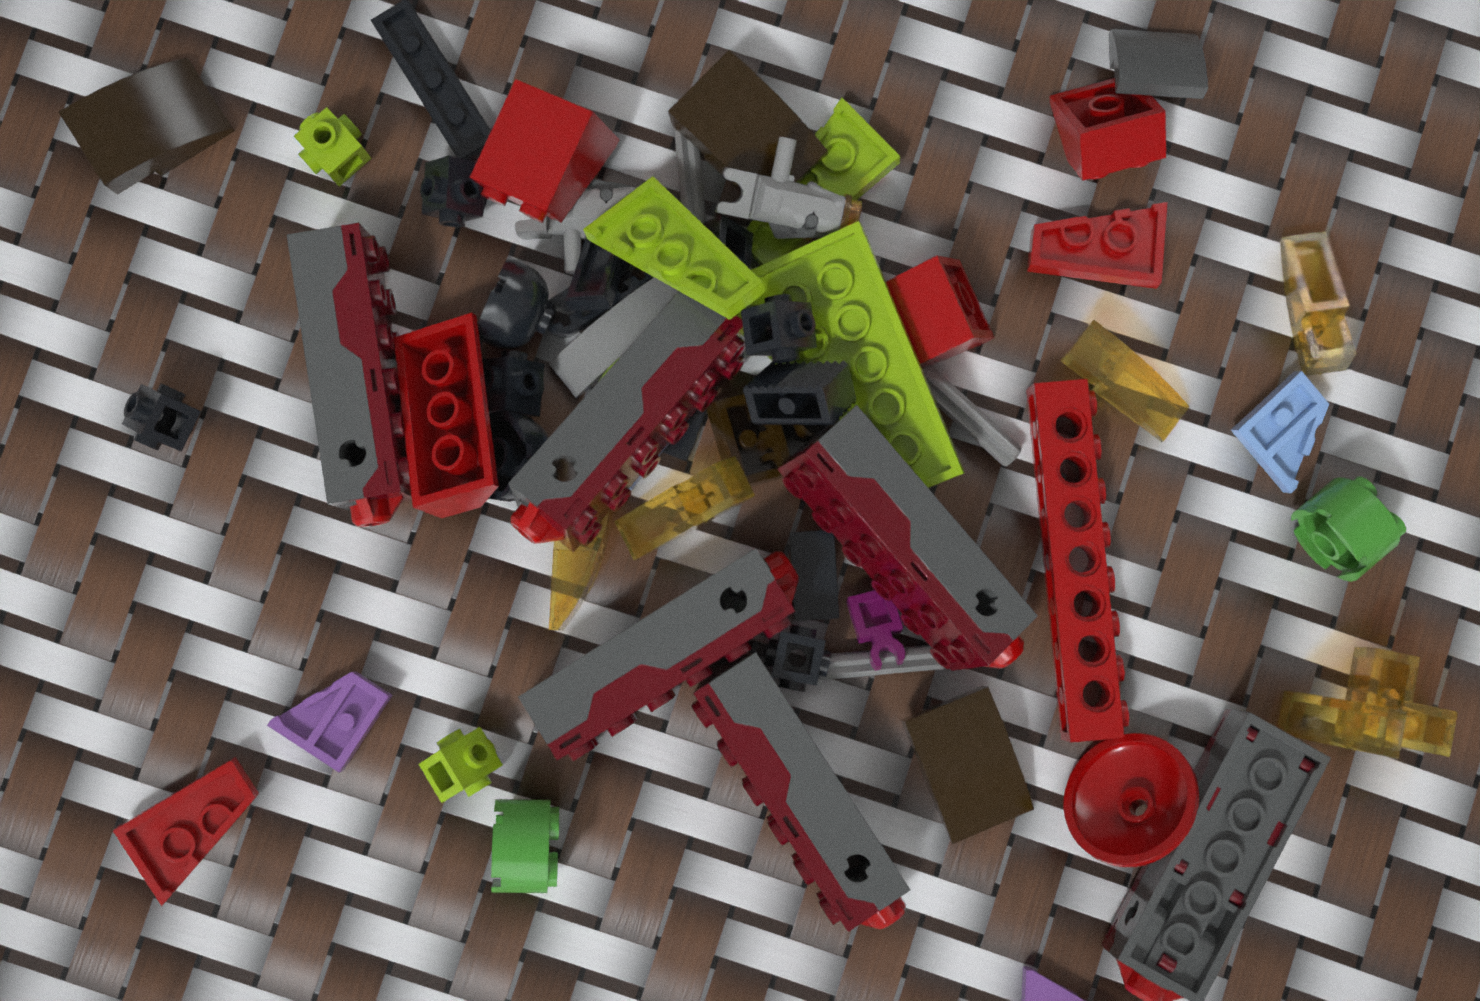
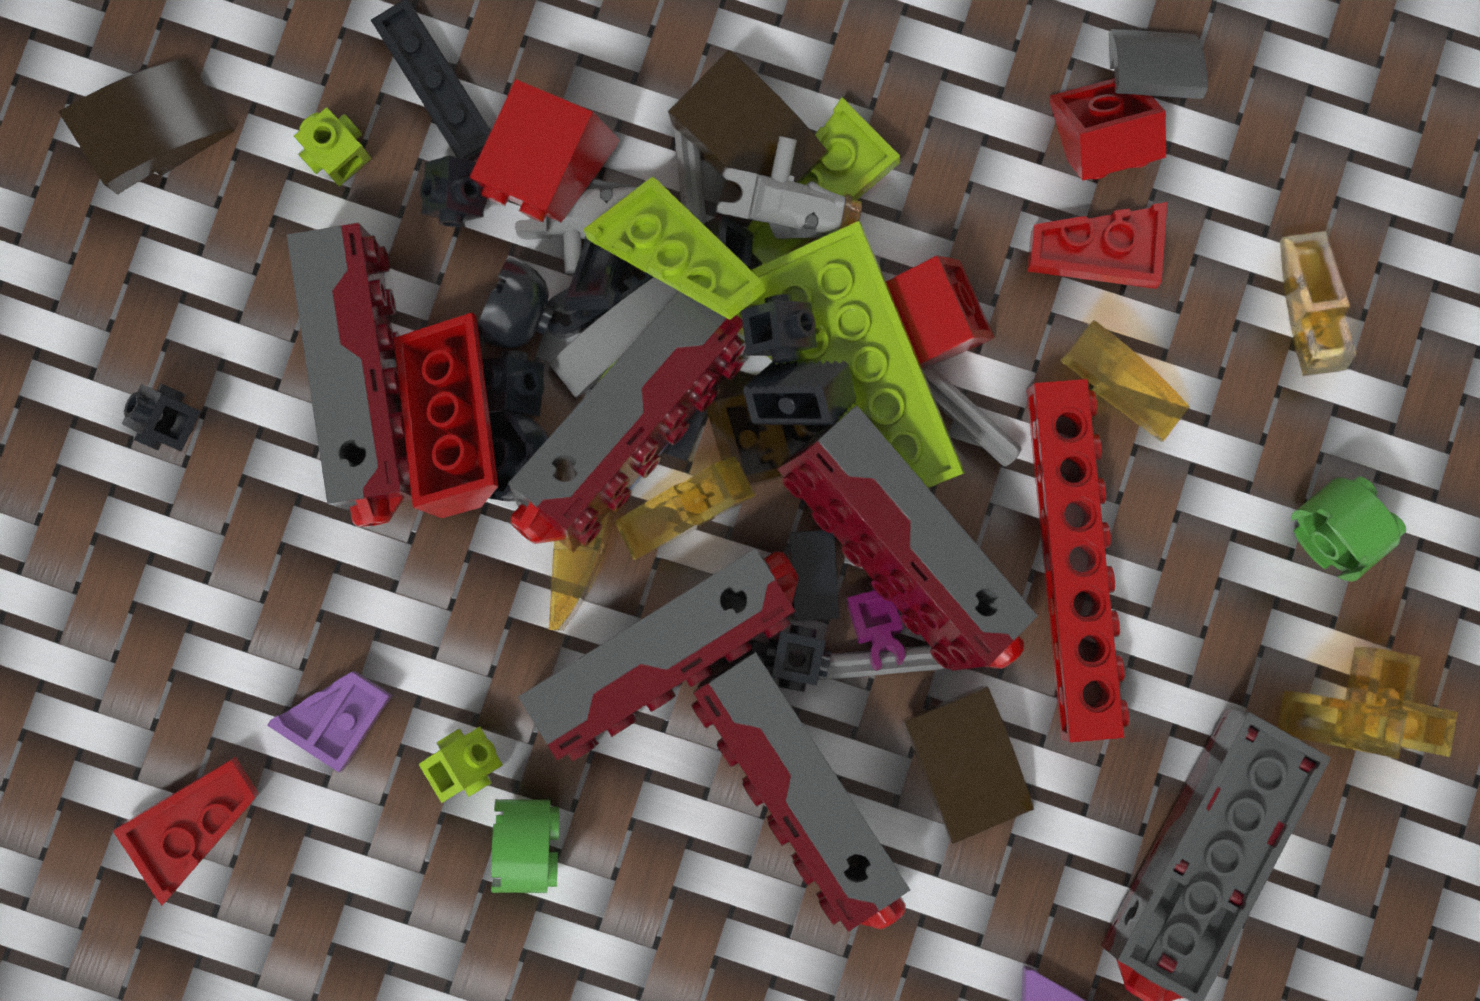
(1111, 786): red dish -> none
(1283, 428): light blue wing -> none

